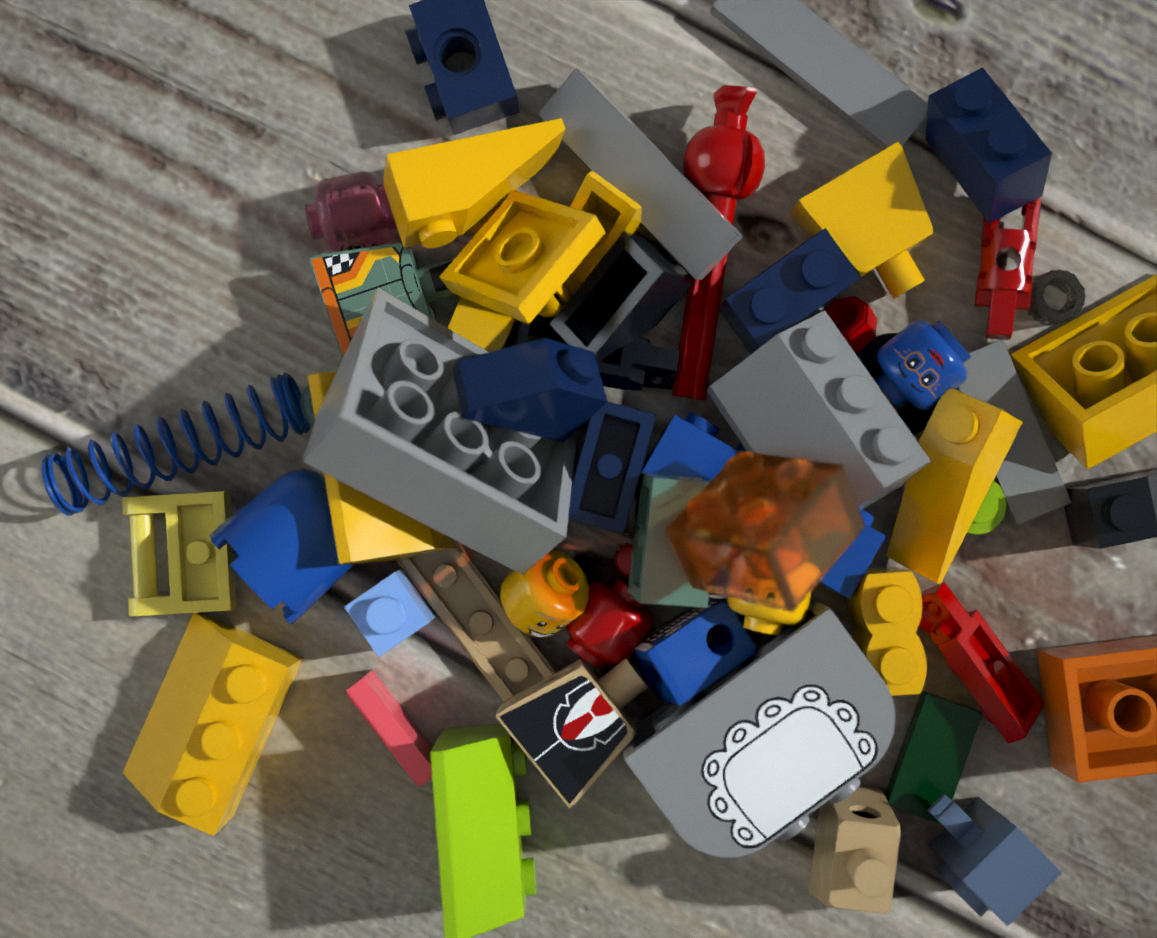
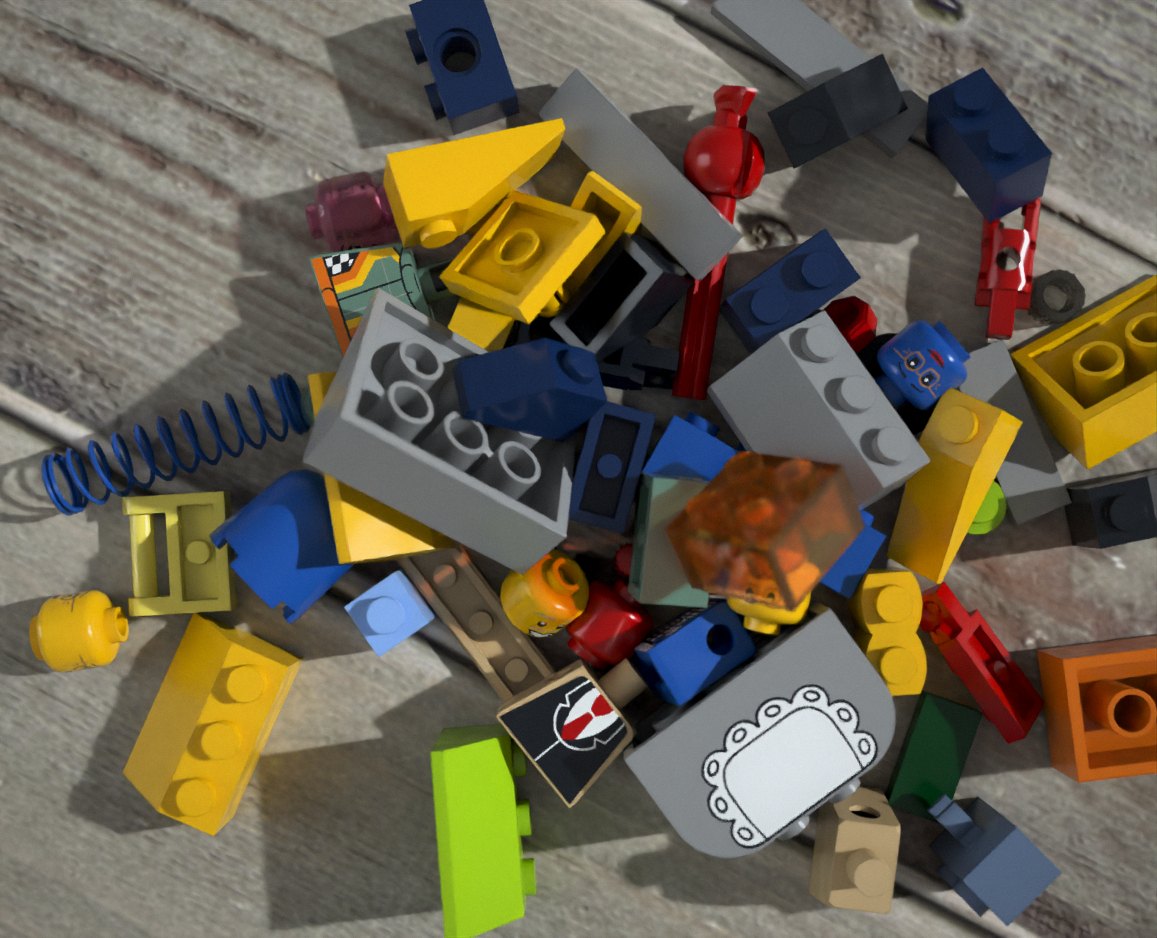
(78, 631): none -> yellow head
(393, 726): coral tile -> none
(837, 110): none -> black slope
(872, 217): yellow torso -> none

